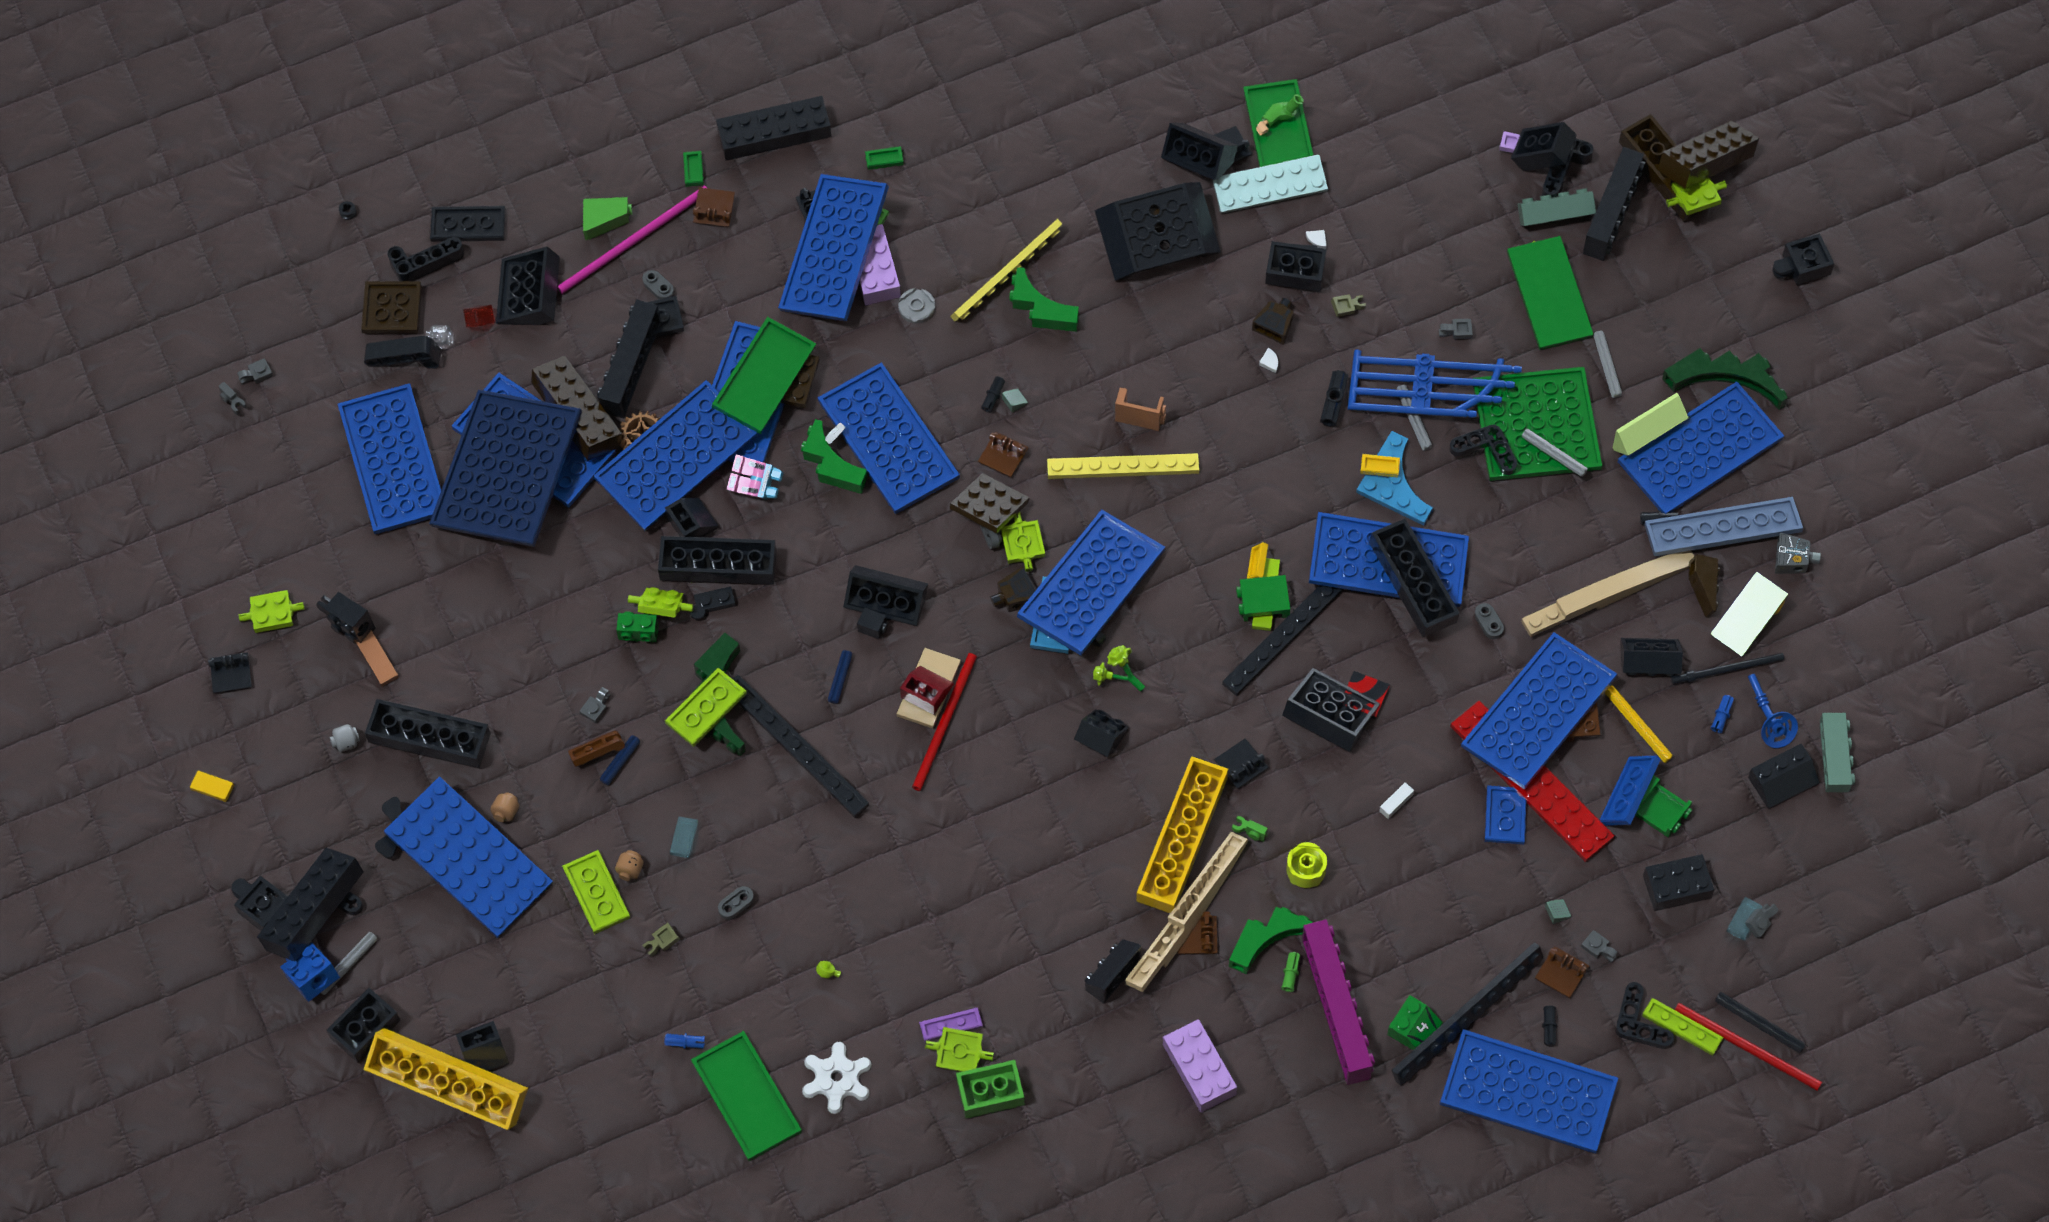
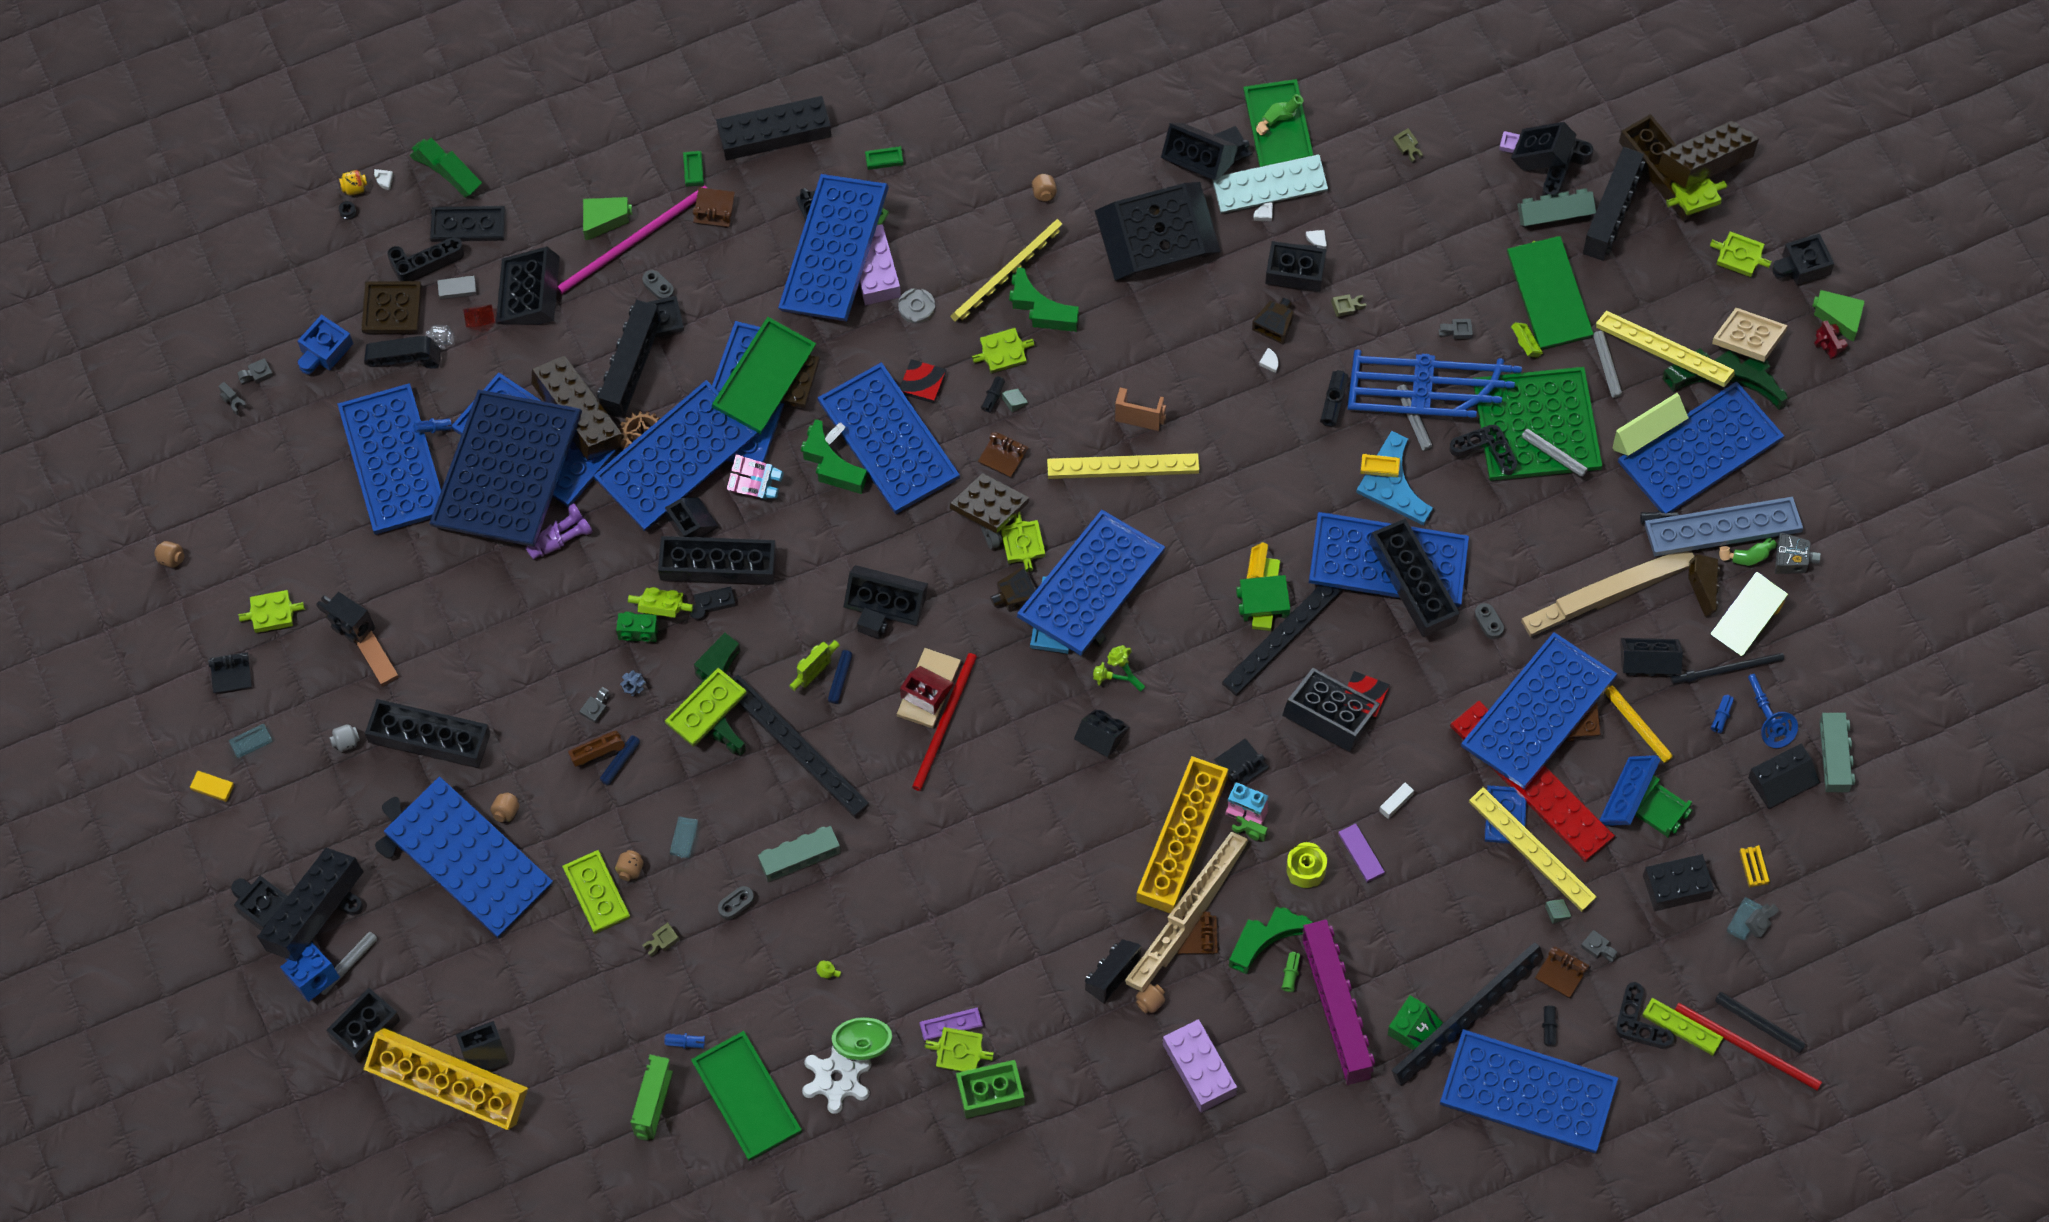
(169, 554): none -> medium nougat head
(250, 741): none -> clear light blue tile
(323, 345): none -> blue brick
(353, 182): none -> yellow head
(384, 178): none -> white tile
(432, 425): none -> blue axle
(445, 164): none -> green arch
(456, 287): none -> light grey tile
(551, 537): none -> medium lavender piece
(632, 683): none -> sand blue gear
(651, 1098): none -> bright green door
(799, 853): none -> sand green brick
(814, 664): none -> lime plate
(862, 1038): none -> bright green dish
(922, 381): none -> tile
(1003, 350): none -> lime plate
(1044, 187): none -> medium nougat head
(1150, 999): none -> medium nougat head
(1247, 801): none -> hips
(1264, 212): none -> white tile
(1361, 853): none -> medium lavender tile
(1406, 143): none -> olive plate
(1526, 340): none -> lime plate
(1532, 849): none -> light yellow plate
(1665, 348): none -> light yellow plate
(1740, 254): none -> lime plate
(1749, 334): none -> tan plate
(1749, 557): none -> bright green arm
(1751, 851): none -> yellow tile
(1828, 341): none -> dark red hips
(1840, 311): none -> bright green slope

